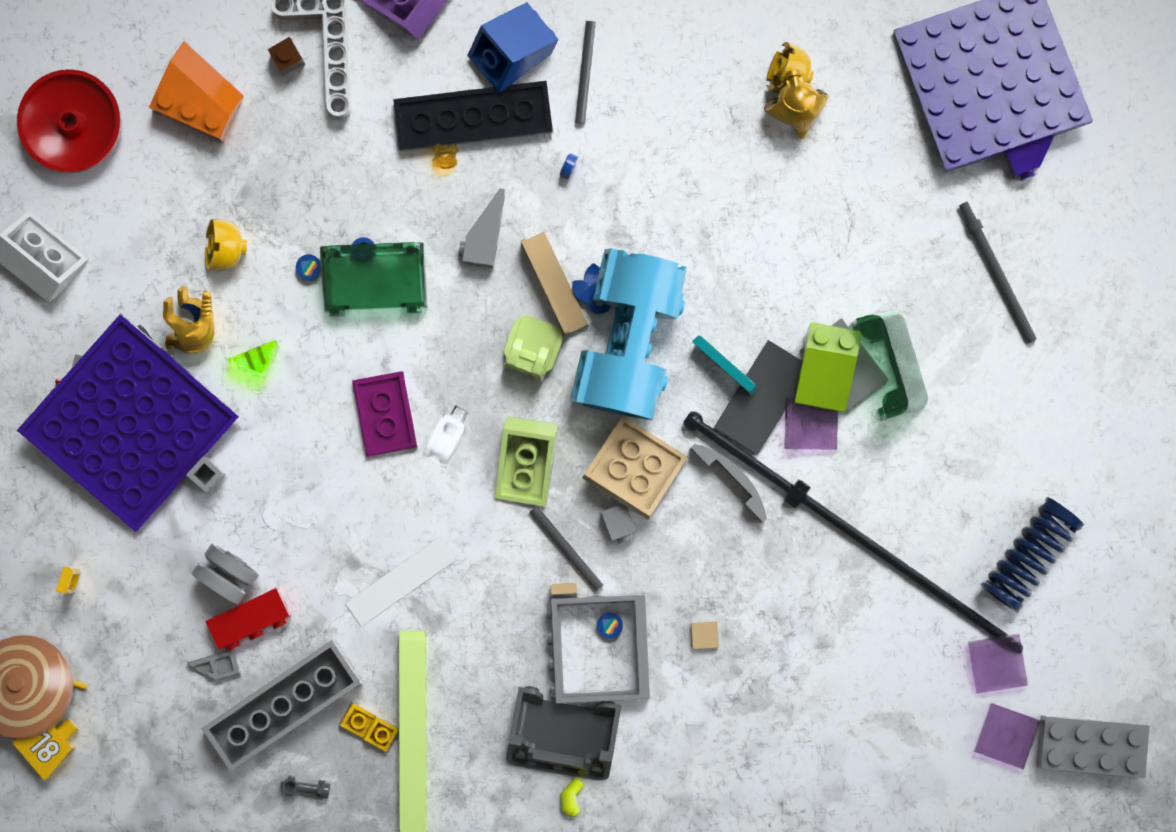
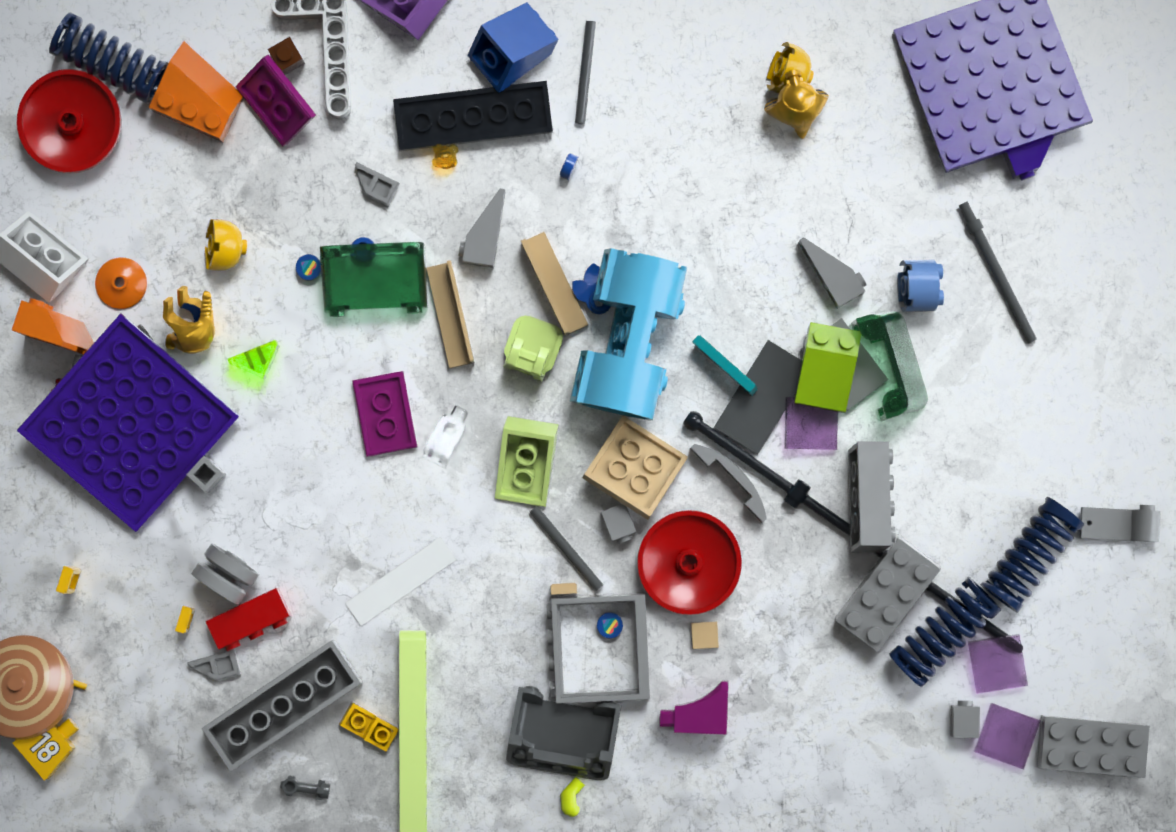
(41, 323): none -> orange wedge
(72, 24): none -> dark blue piece
(134, 283): none -> orange dish
(185, 619): none -> yellow tile
(275, 100): none -> magenta tile
(376, 185): none -> light grey tile
(450, 315): none -> tan panel
(689, 562): none -> red dish
(702, 715): none -> magenta hips
(836, 277): none -> light grey slope
(870, 497): none -> light grey brick
(888, 593): none -> light grey brick
(915, 669): none -> dark blue piece
(920, 285): none -> medium blue brick
(965, 720): none -> light grey brick
(1121, 524): none -> light grey door

